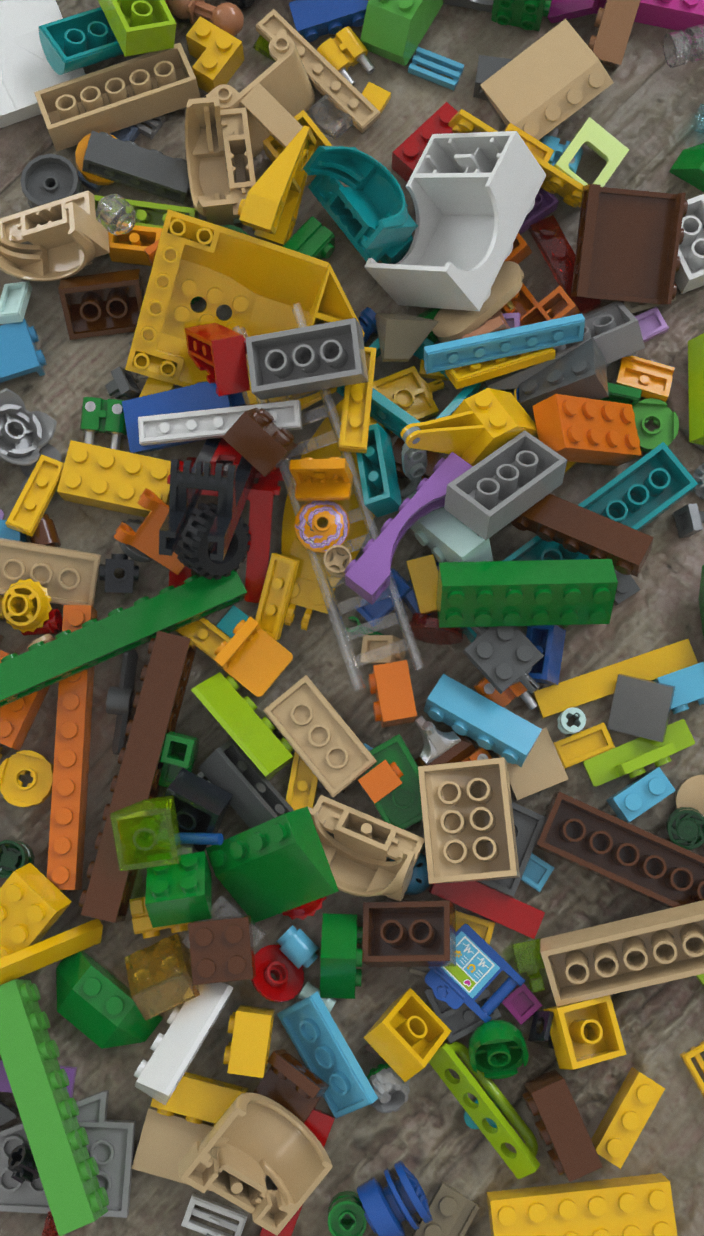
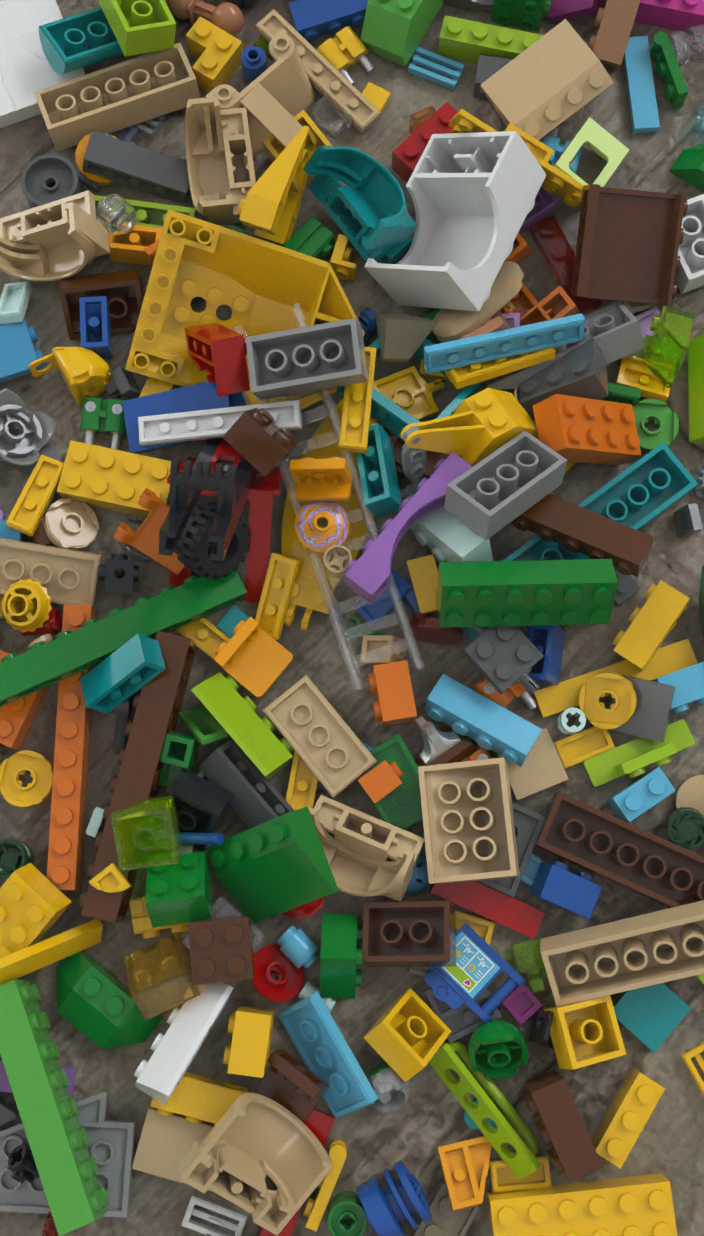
(71, 524): none -> tan tile
(80, 368): none -> yellow piece
(96, 326): none -> blue slope
(96, 823): none -> light aqua tile
(110, 880): none -> yellow tile
(122, 673): none -> teal brick
(203, 725): none -> bright green slope
(253, 63): none -> blue brick
(316, 1207): none -> yellow plate
(340, 259): none -> yellow bracket
(420, 117): none -> clear orange tile
(465, 1171): none -> light orange wing
(468, 39): none -> lime brick
(505, 1181): none -> yellow tile
(565, 889): none -> blue piece
(620, 689): none -> yellow plate
(640, 86): none -> medium azure tile
(650, 1013): none -> teal tile
(651, 624): none -> yellow wedge
(668, 69): none -> green plate
(668, 343): none -> clear neon green slope

